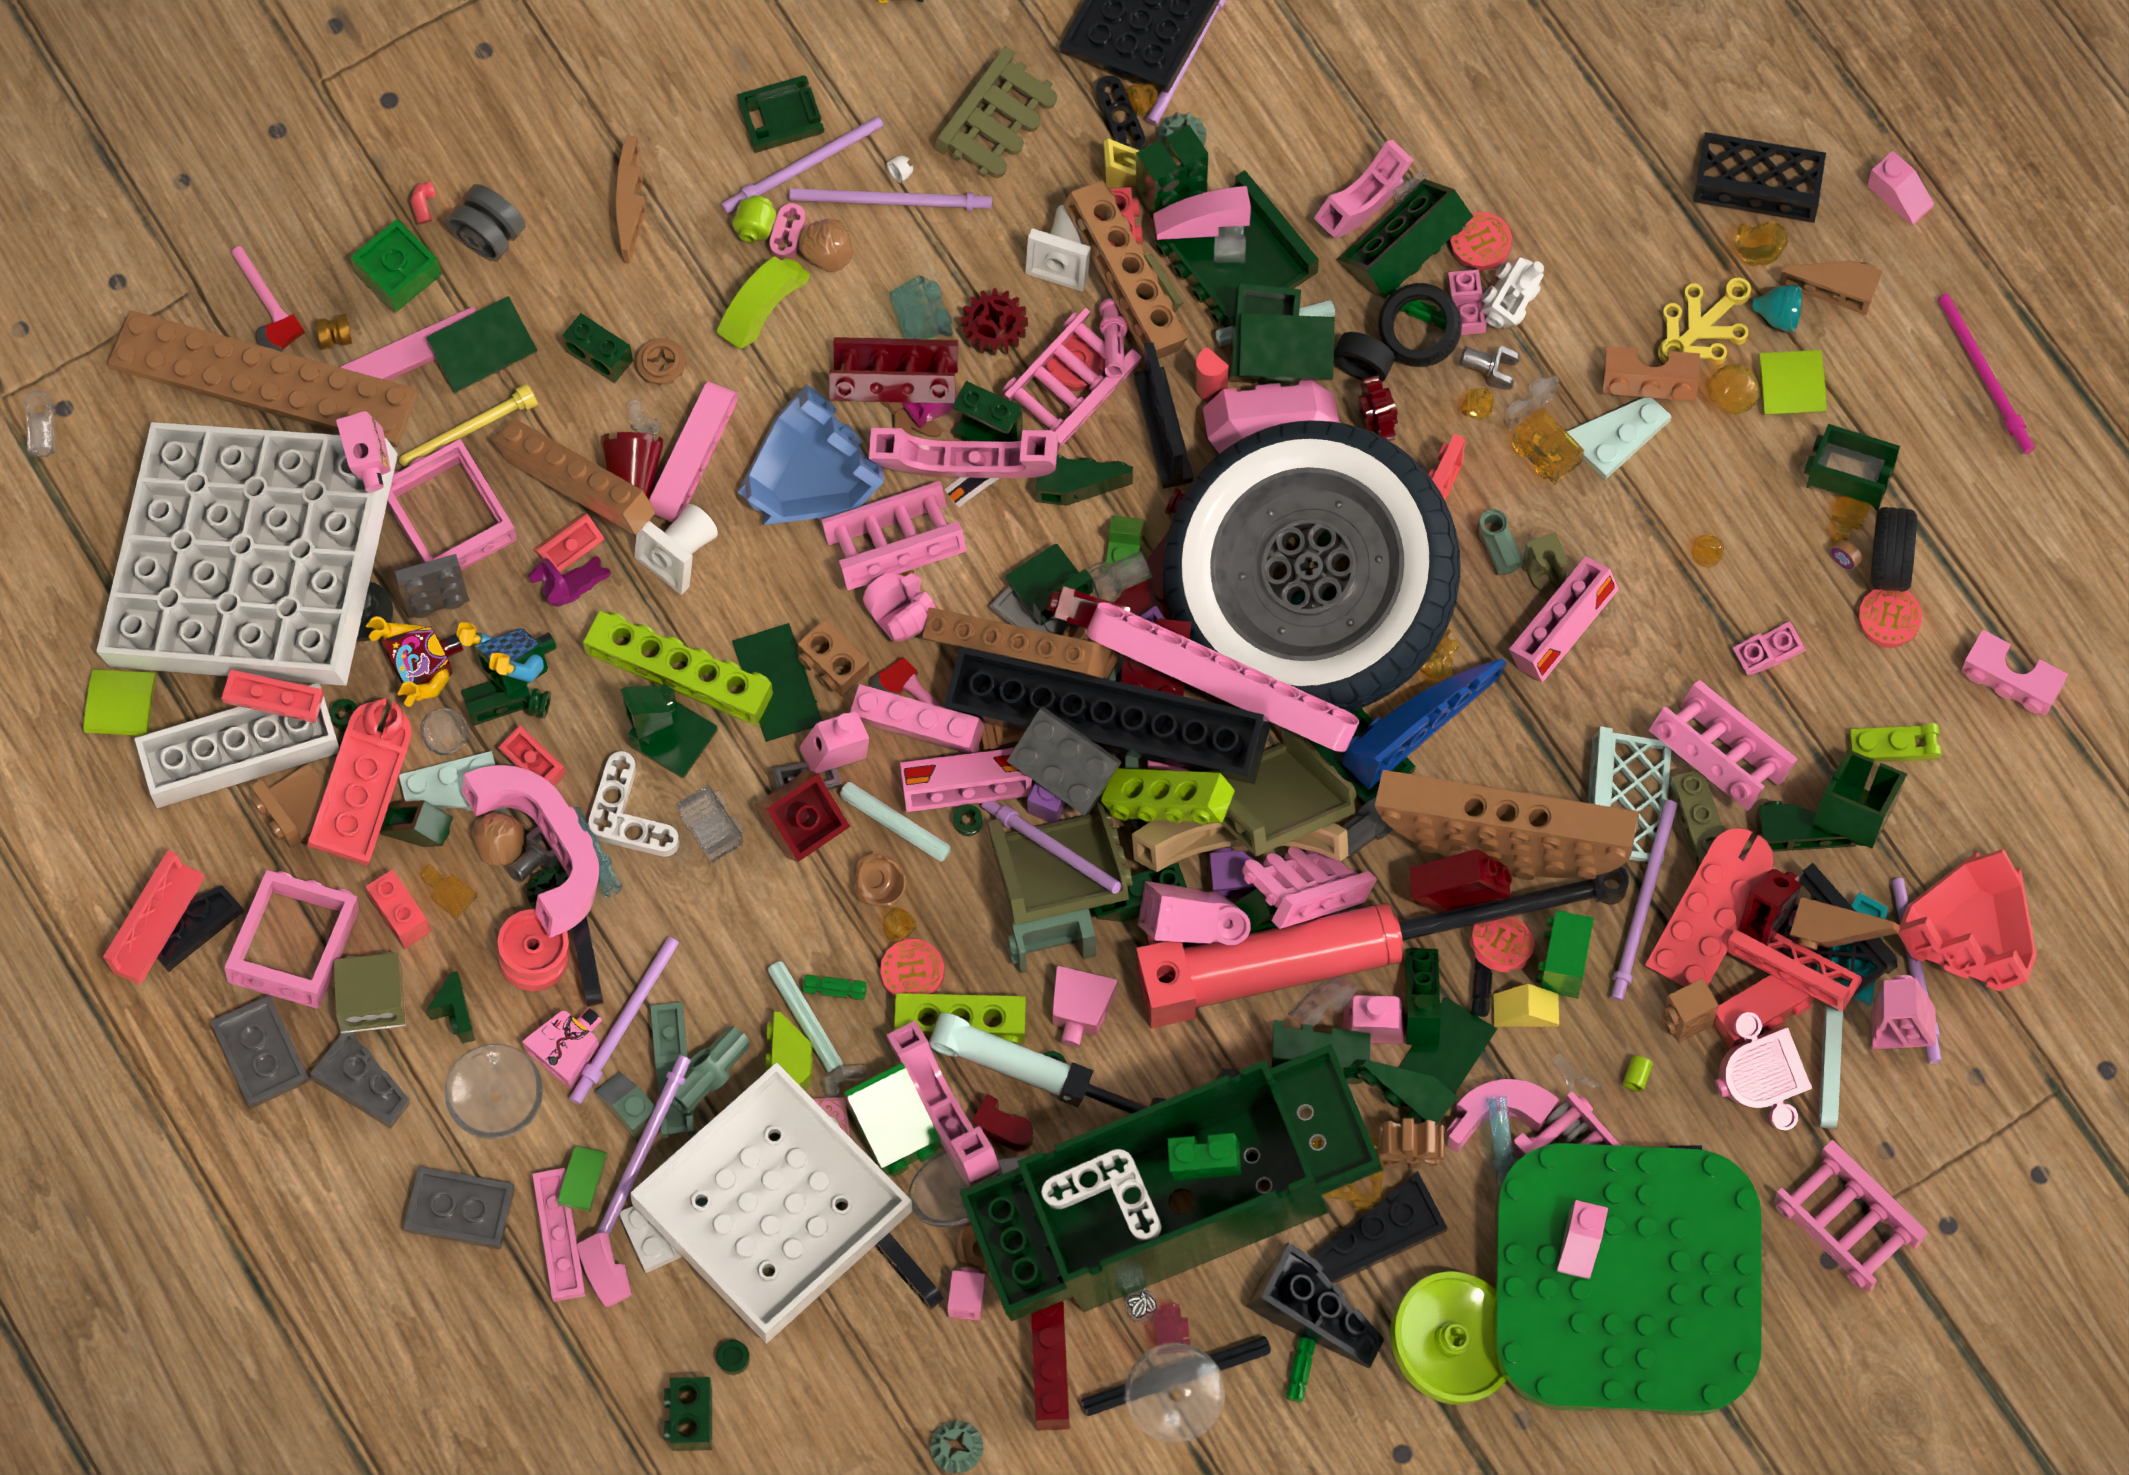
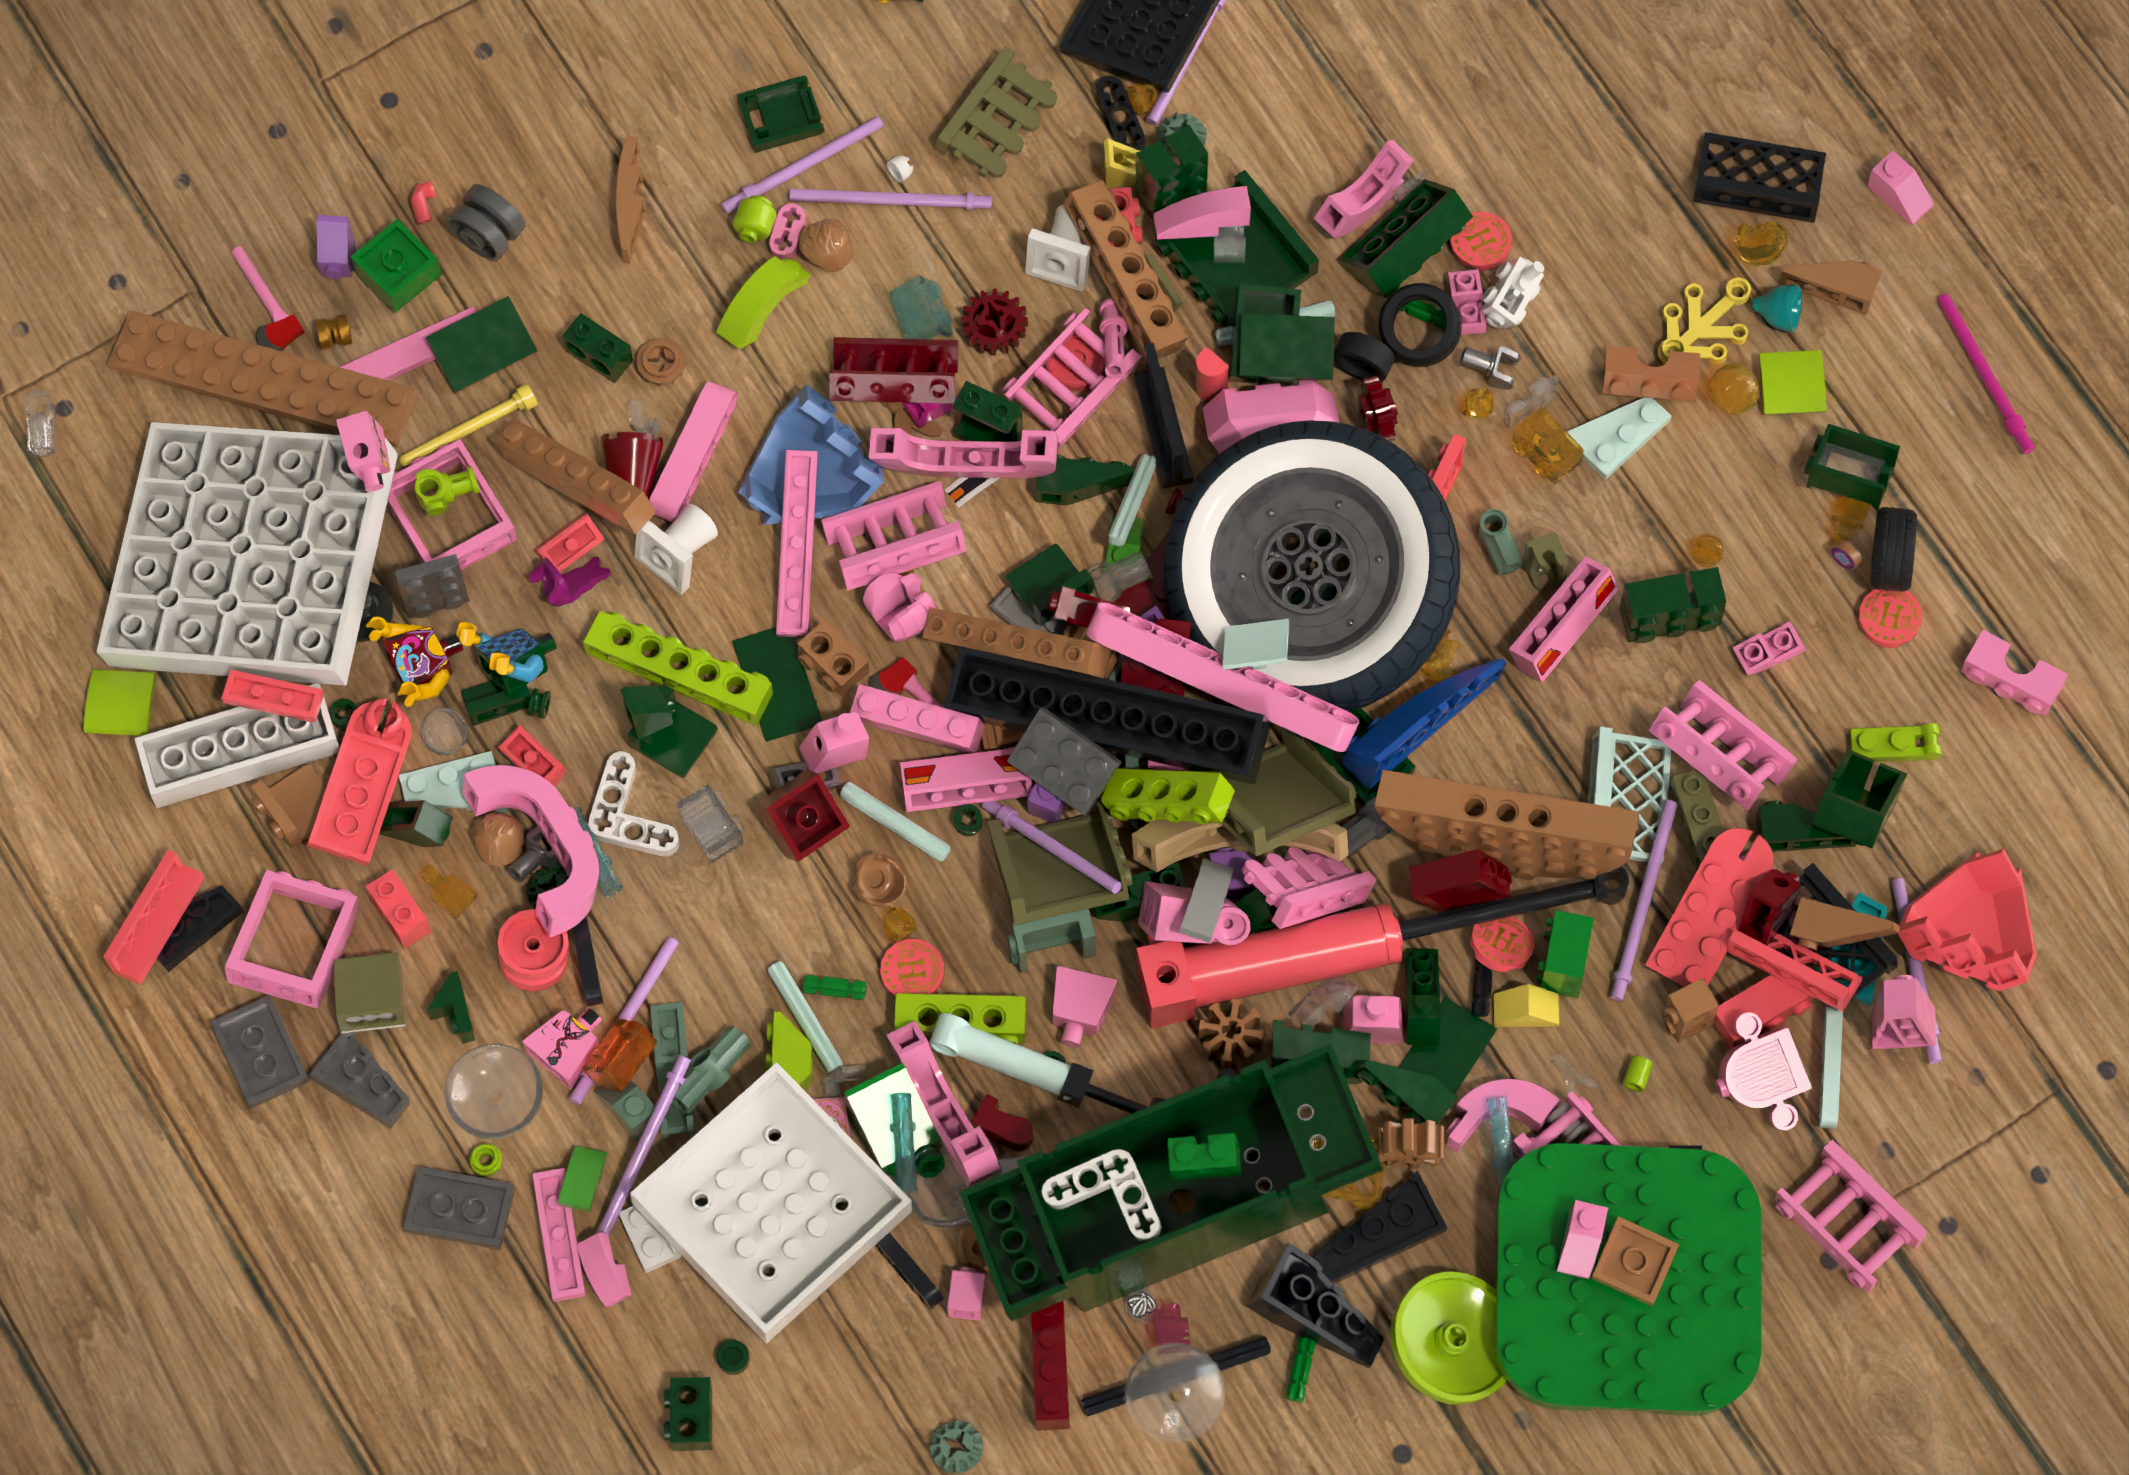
(335, 246): none -> medium lavender slope
(447, 488): none -> lime connector
(482, 1151): none -> lime plate
(620, 1055): none -> clear orange brick
(796, 543): none -> bright pink tile
(904, 1142): none -> clear light blue pin
(930, 1169): none -> dark green bush
(1132, 500): none -> light aqua axle
(1206, 900): none -> light grey slope
(1242, 1039): none -> medium nougat gear
(1256, 644): none -> light aqua piece
(1634, 1261): none -> medium nougat plate
(1667, 608): none -> dark green piece

